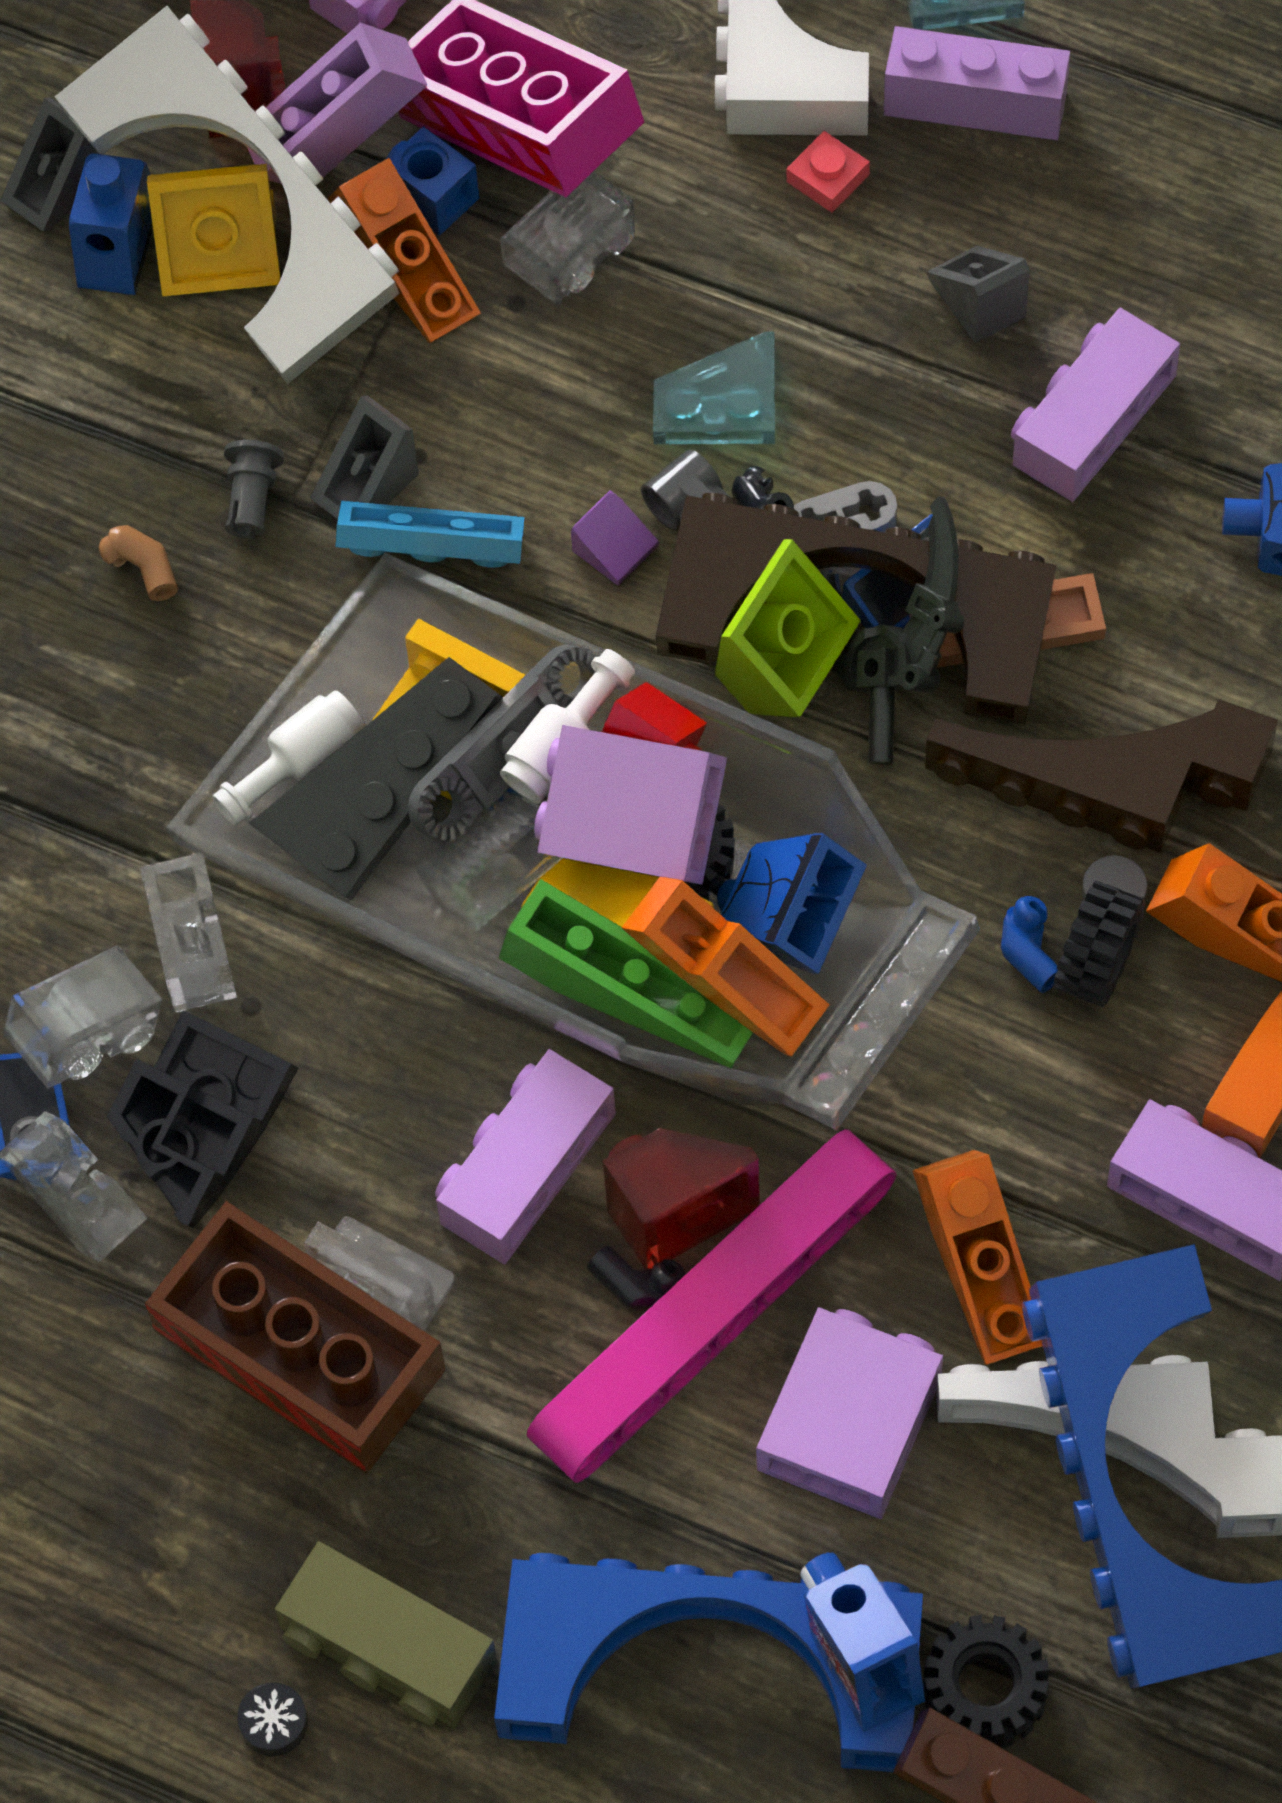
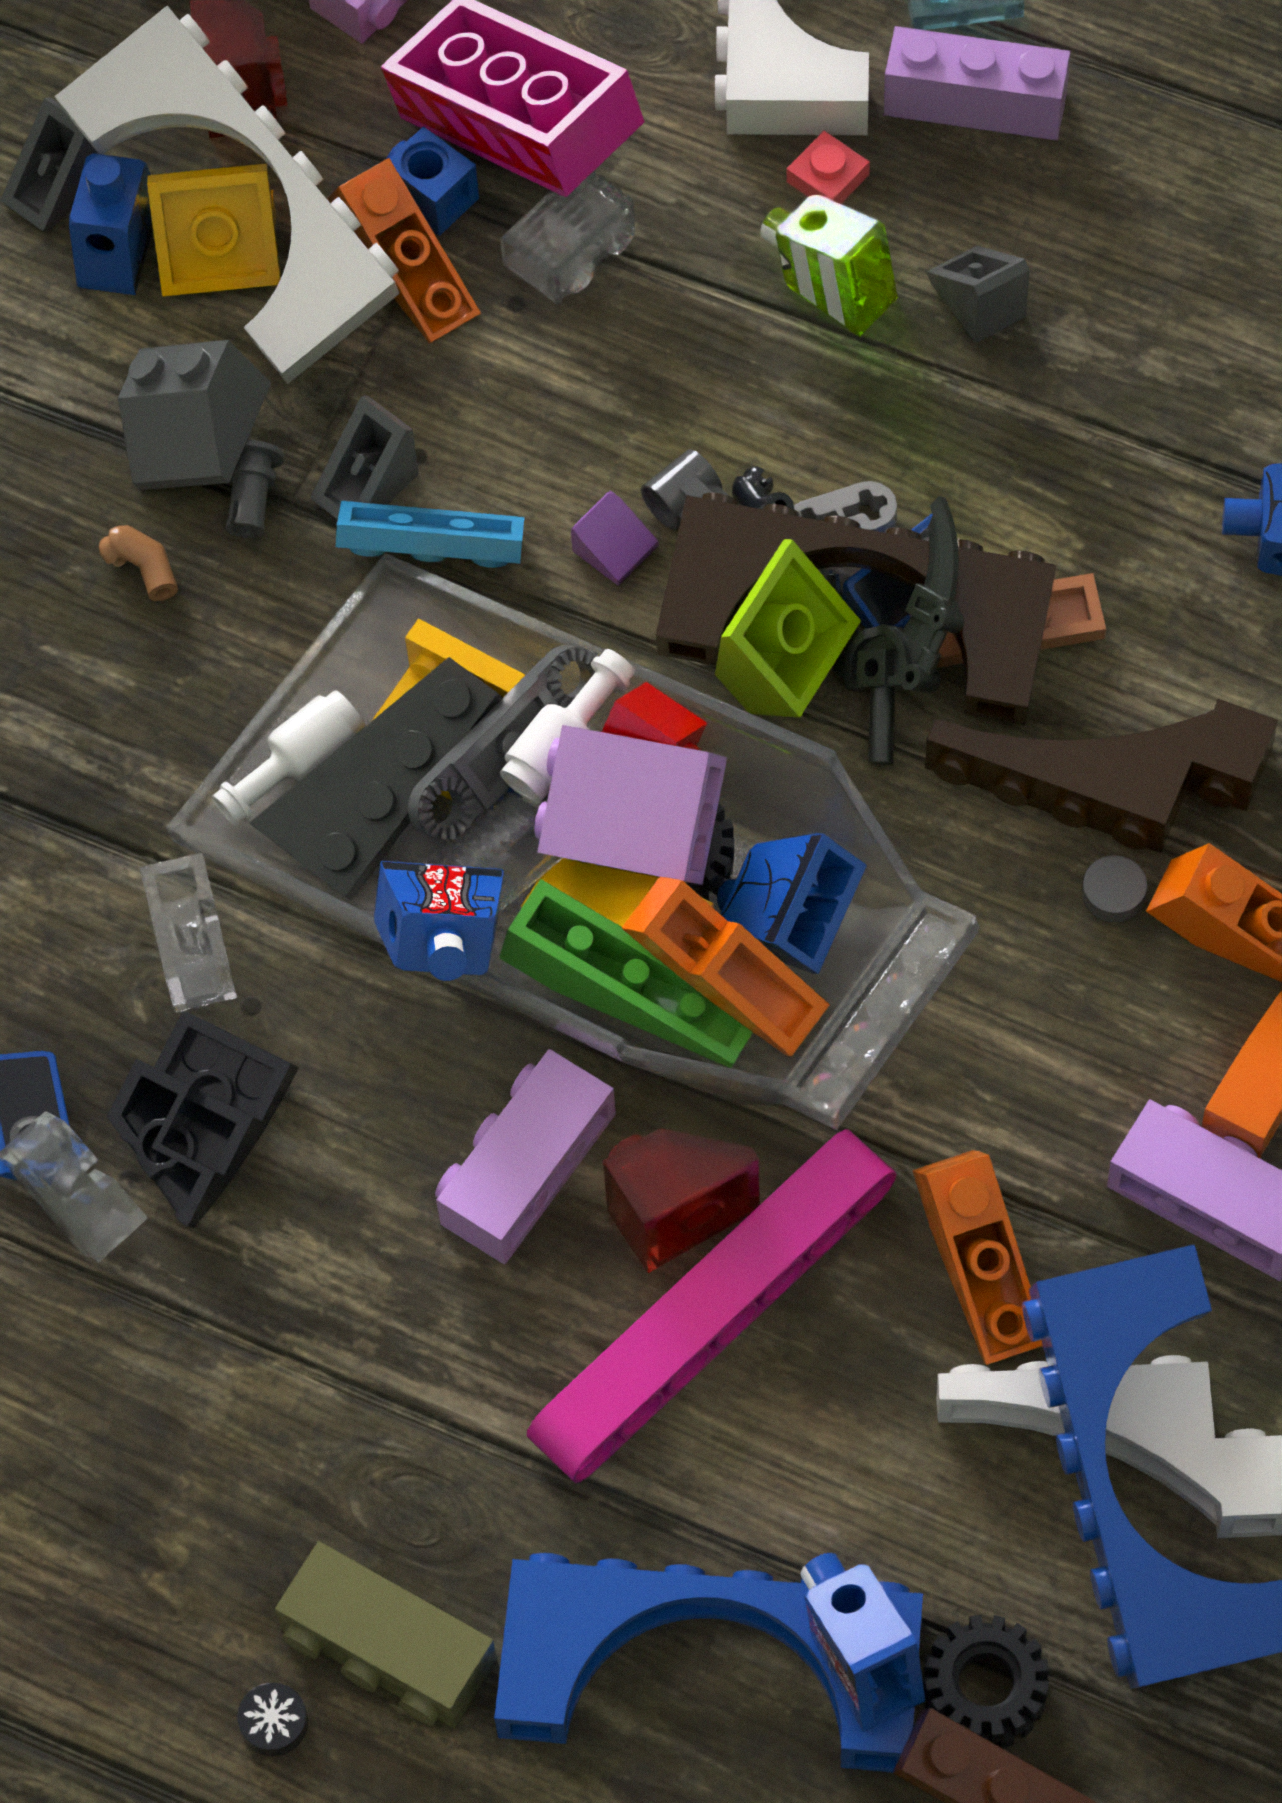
(80, 1015): clear brick -> none
(189, 413): none -> dark grey slope
(296, 1337): reddish brown brick -> none
(345, 97): lavender brick -> none
(382, 1269): clear bracket -> none
(438, 917): none -> blue torso
(633, 1286): black arm -> none
(719, 397): clear light blue wing -> none
(834, 260): none -> clear neon green torso
(850, 1411): lavender brick -> none
(1023, 940): blue arm -> none
(1094, 403): lavender brick -> none
(1099, 943): black tyre -> none

